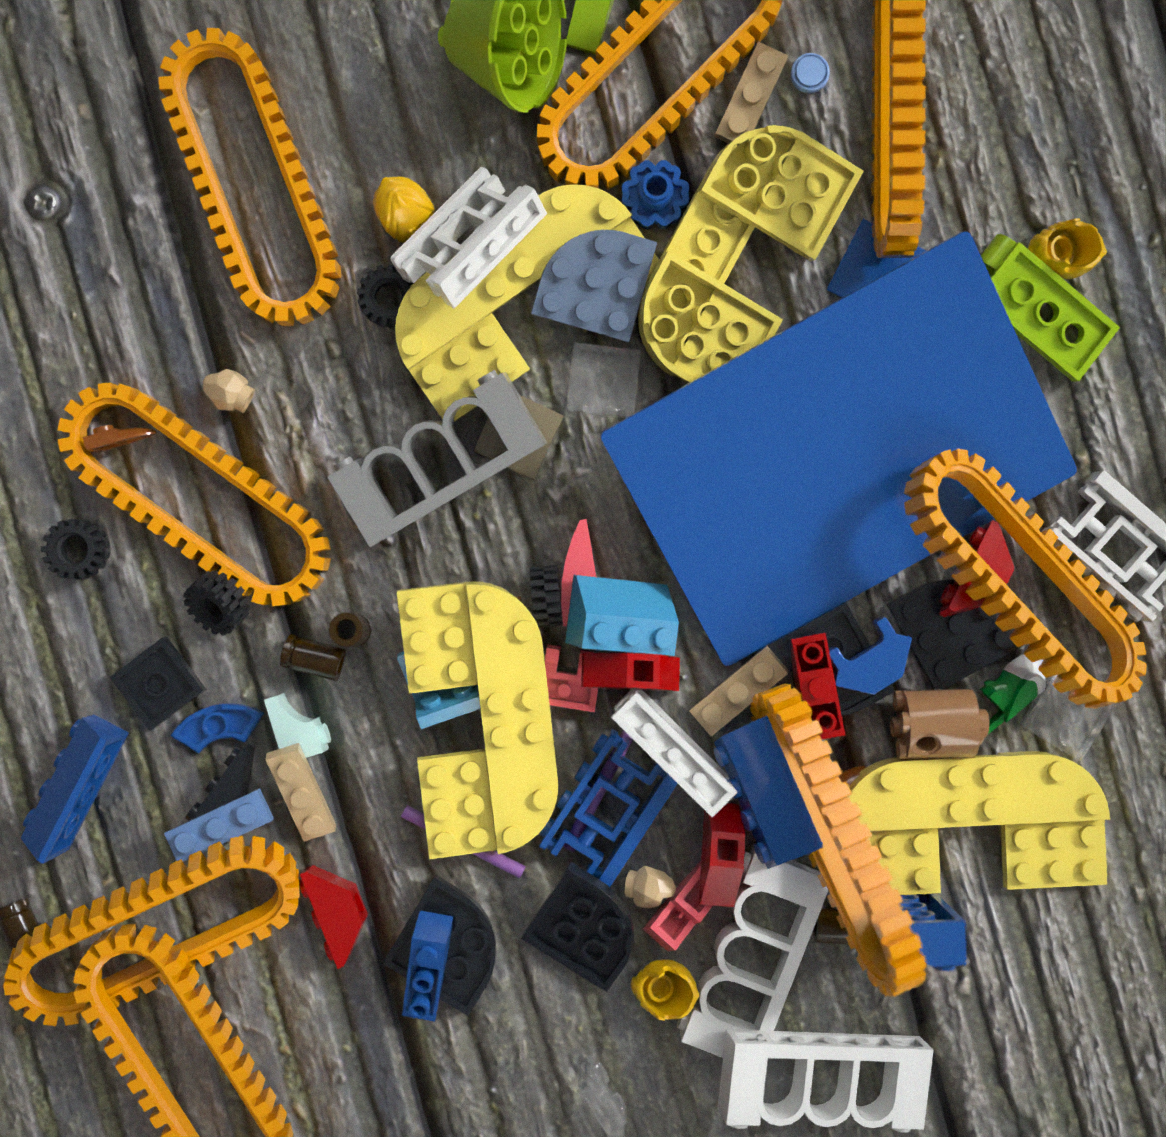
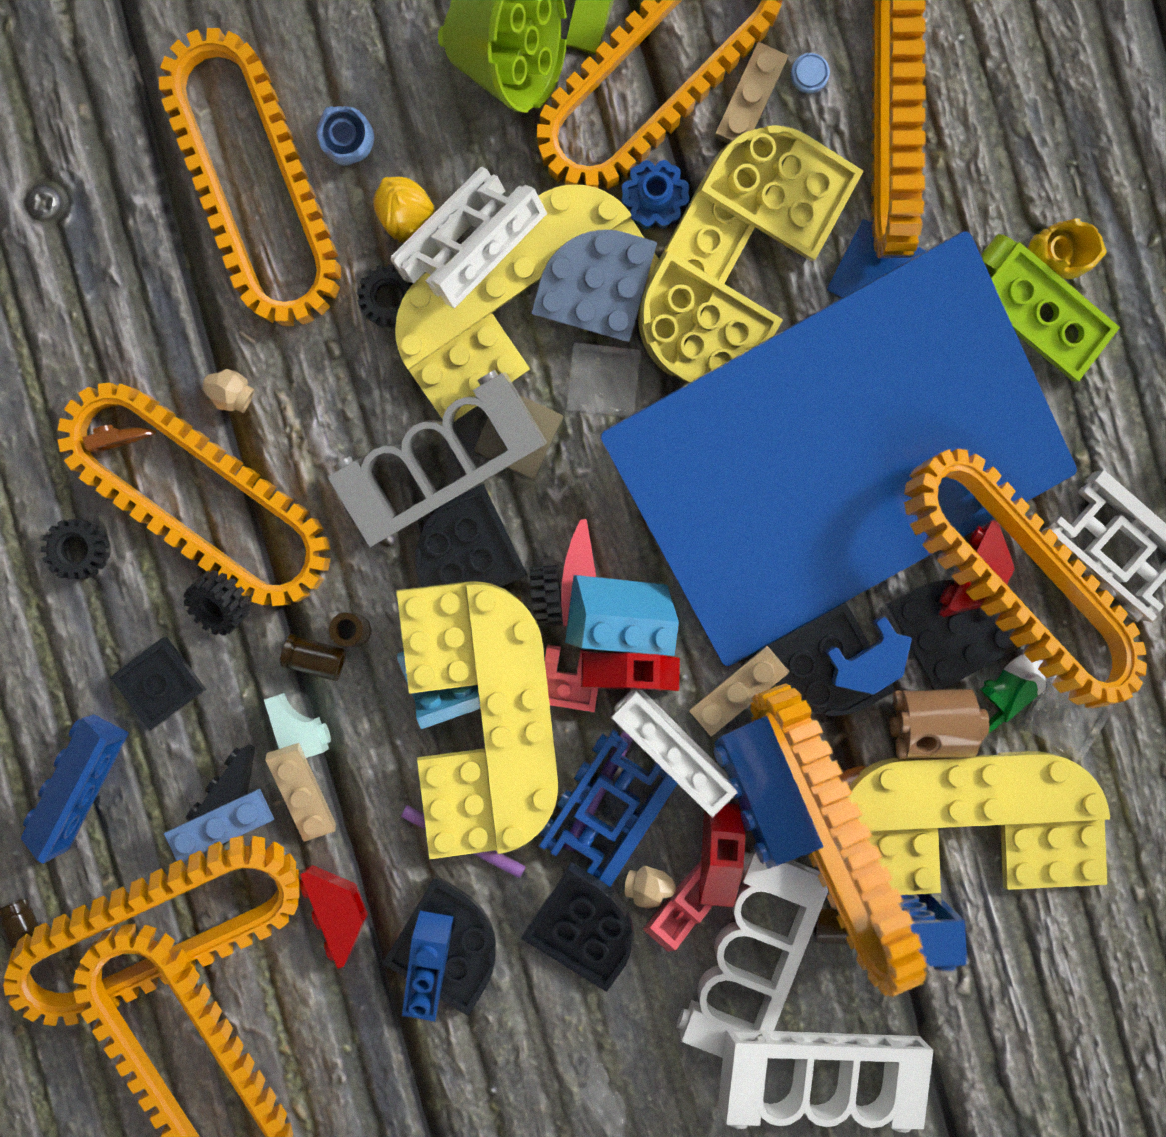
(217, 722): blue tile -> none
(344, 135): none -> medium blue hair
(467, 544): none -> black plate
(665, 989): yellow hair -> none
(816, 682): red slope -> none

